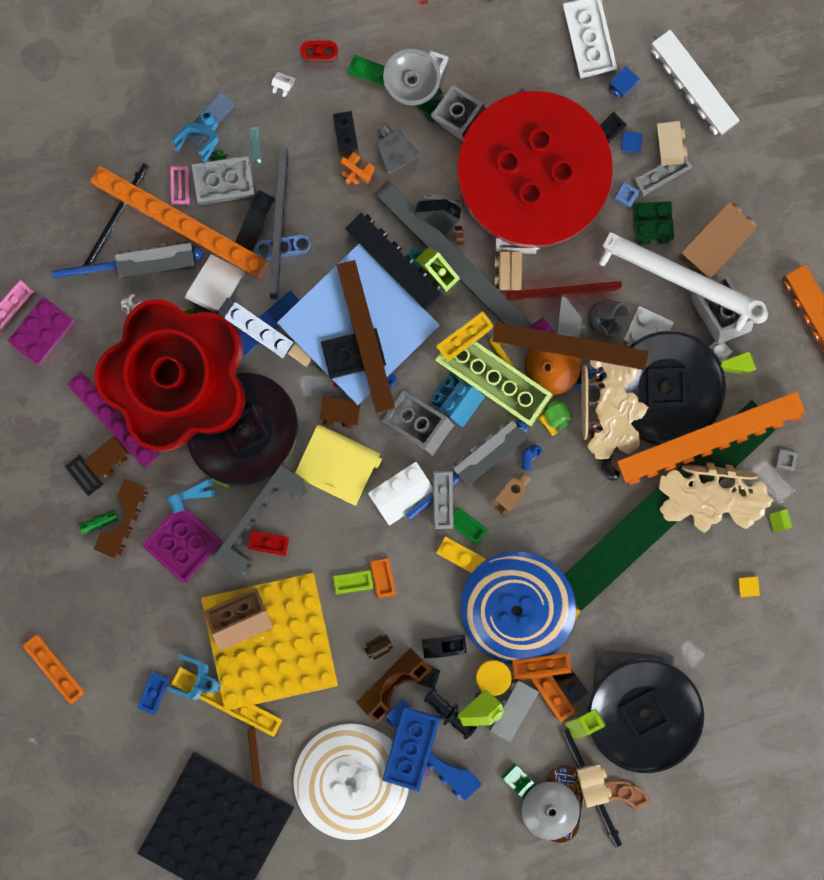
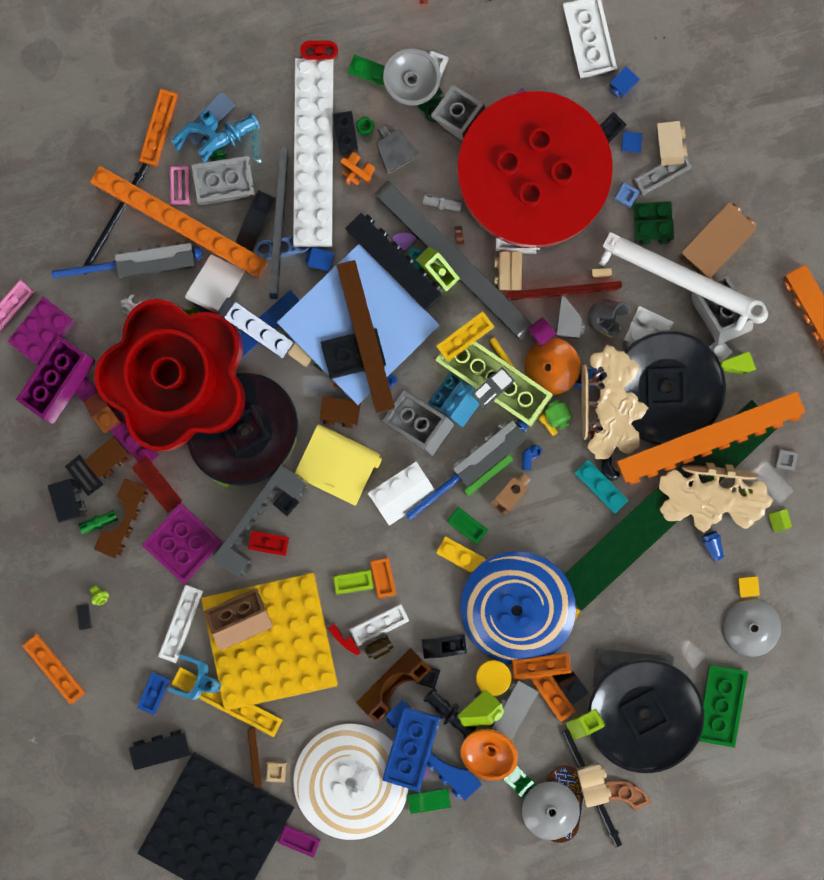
(55, 379): none -> magenta brick
(67, 500): none -> black brick
(84, 617): none -> black piece
(99, 596): none -> lime plate
(102, 413): none -> dark orange slope
(157, 484): none -> clear red tile
(158, 127): none -> orange tile
(160, 749): none -> black brick
(180, 623): none -> white tile
(195, 492): dark azure piece -> none
(234, 131): none -> dark azure piece
(276, 772): none -> tan tile
(282, 81): white tile -> none
(286, 503): none -> black tile
(299, 840): none -> magenta tile
(313, 153): none -> white plate
(320, 260): none -> blue brick
(348, 643): none -> red slope
(370, 125): none -> green plate
(379, 625): none -> white tile
(404, 240): none -> medium lavender tile
(429, 801): none -> green slope
(439, 213): black slope -> none
(443, 499): light grey tile -> none
(488, 475): none -> bright green tile
(489, 762): none -> orange dish
(493, 387): none -> slope
(570, 346): reddish brown tile -> none
(601, 273): none -> tan tile
(601, 486): none -> teal plate
(694, 83): white brick -> none
(714, 545): none -> blue cone
(723, 705): none -> green plate
(738, 627): none -> light grey dish

